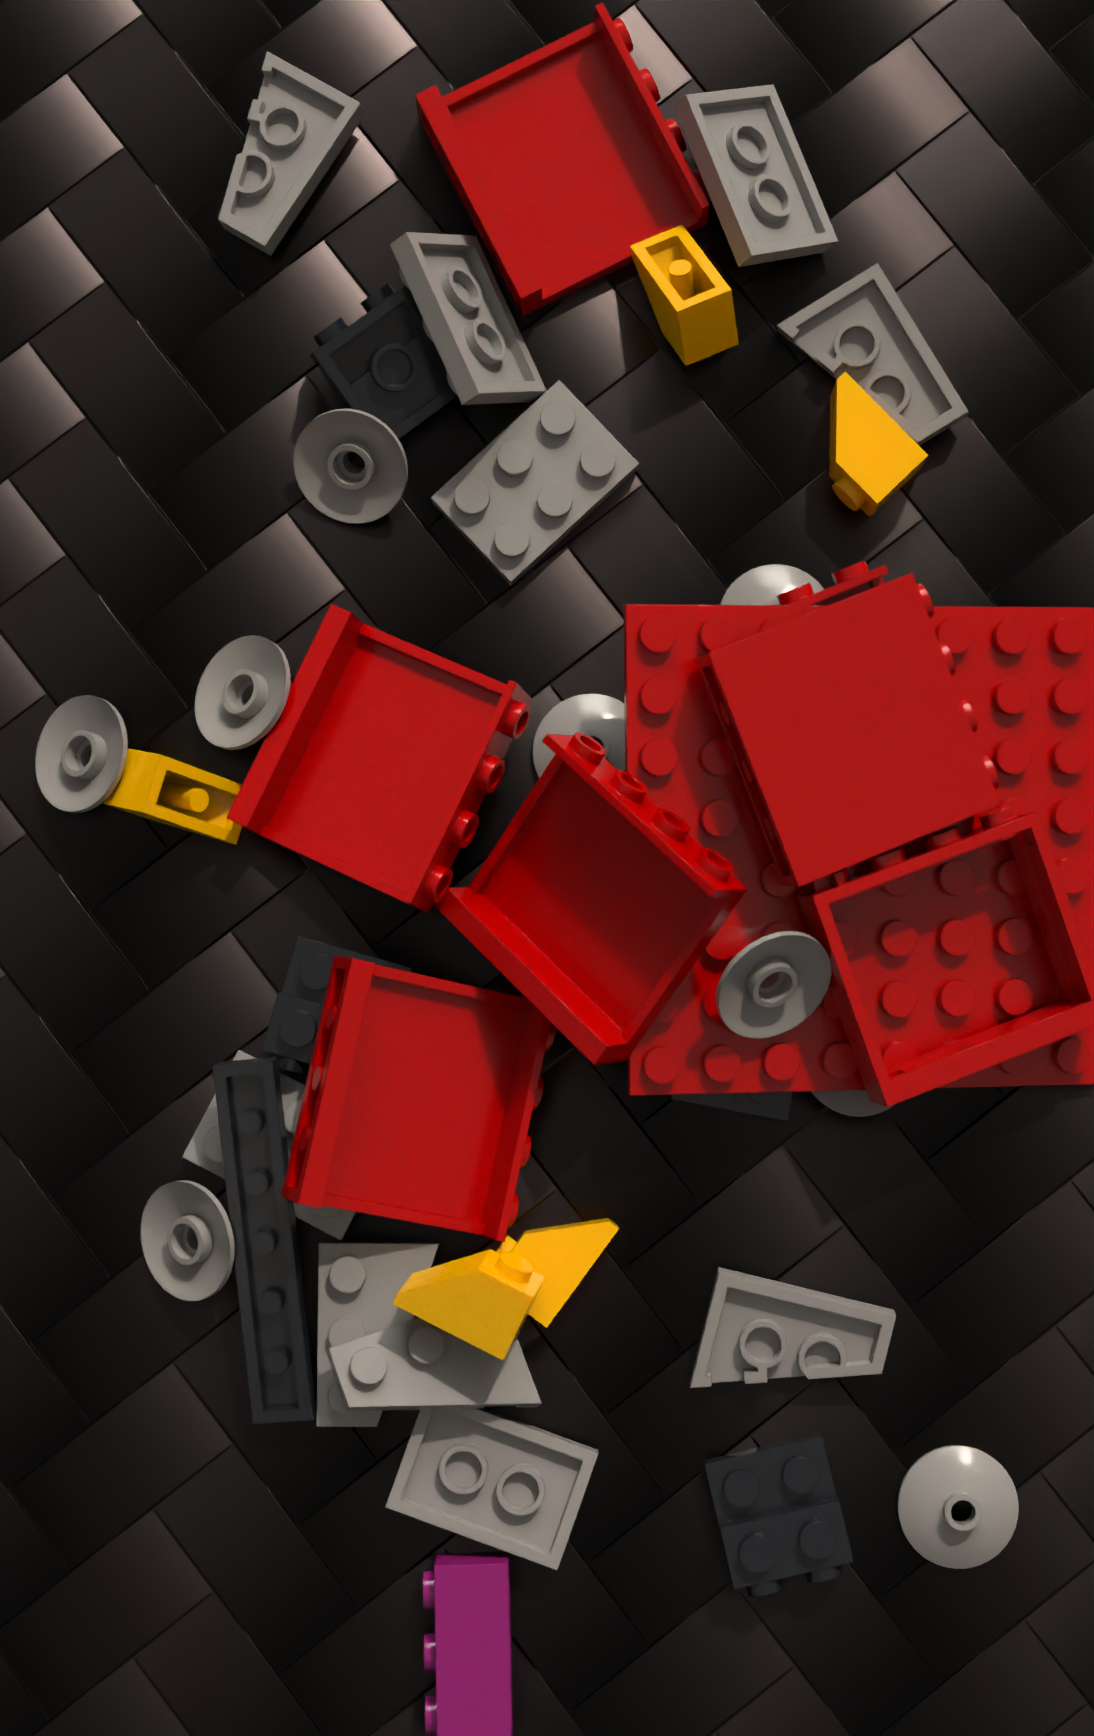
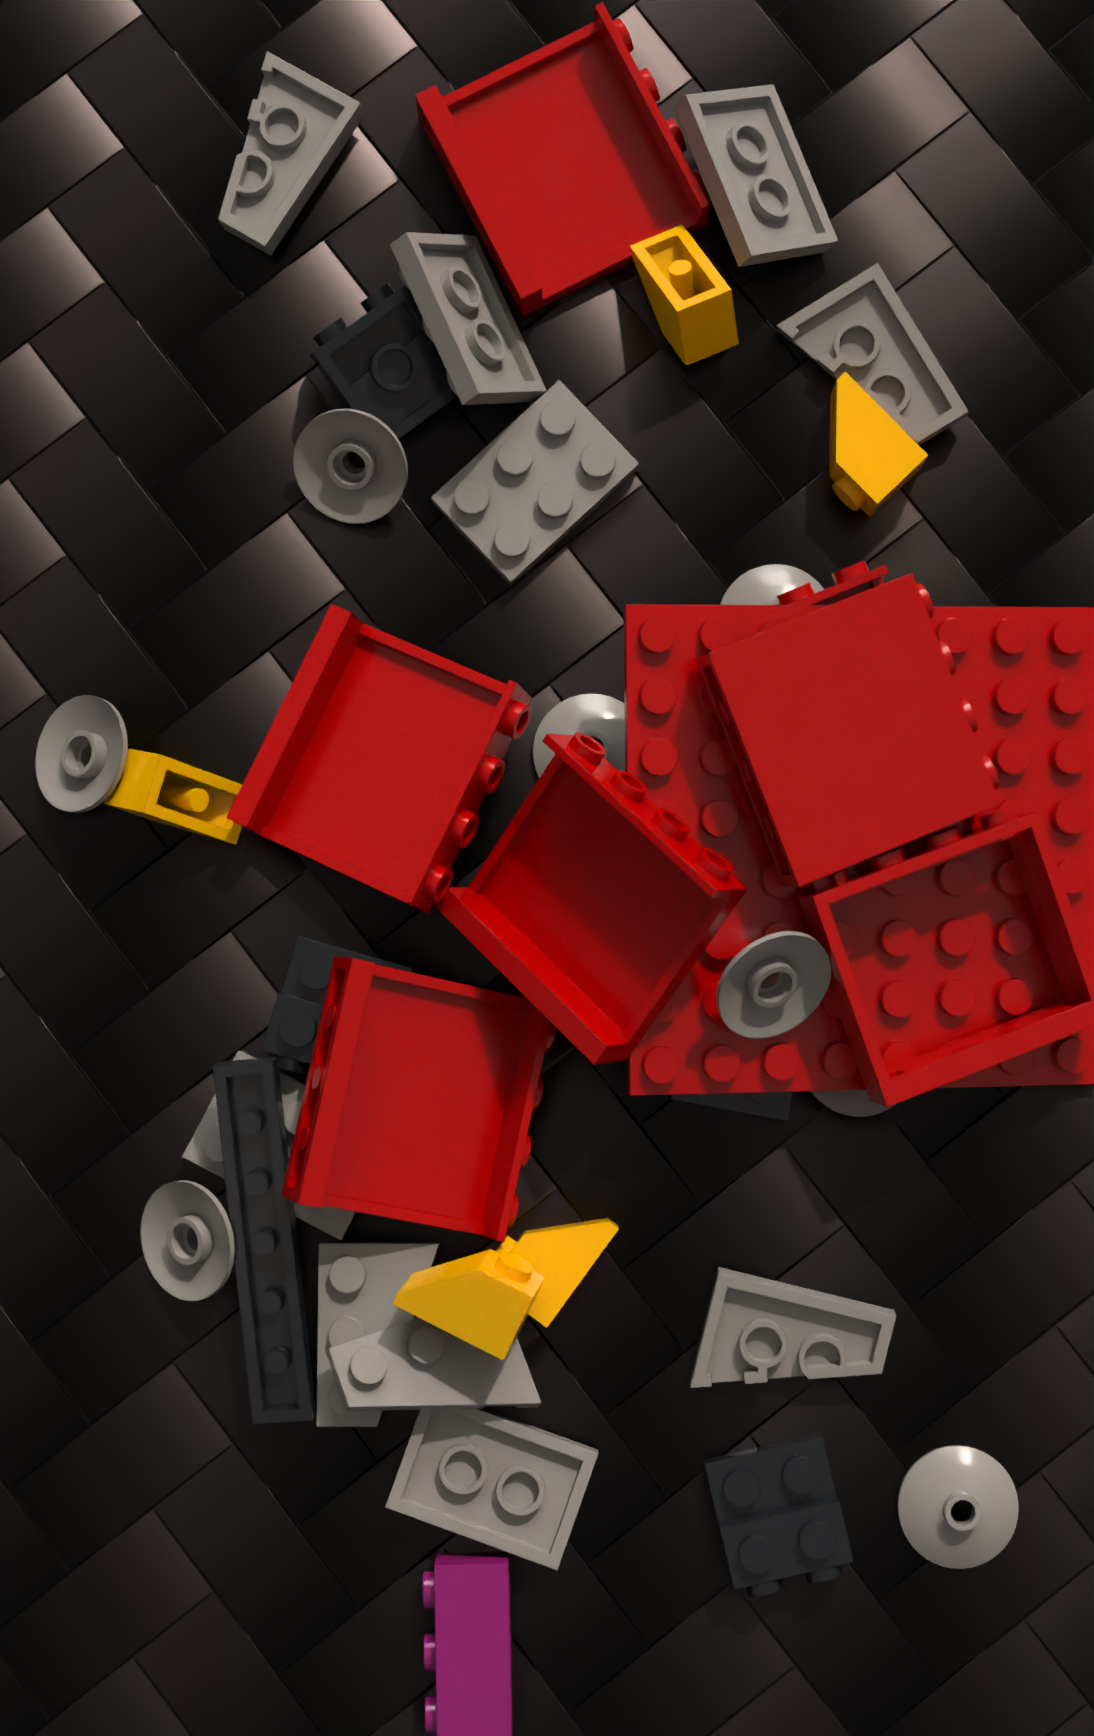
(242, 692): light grey dish -> none

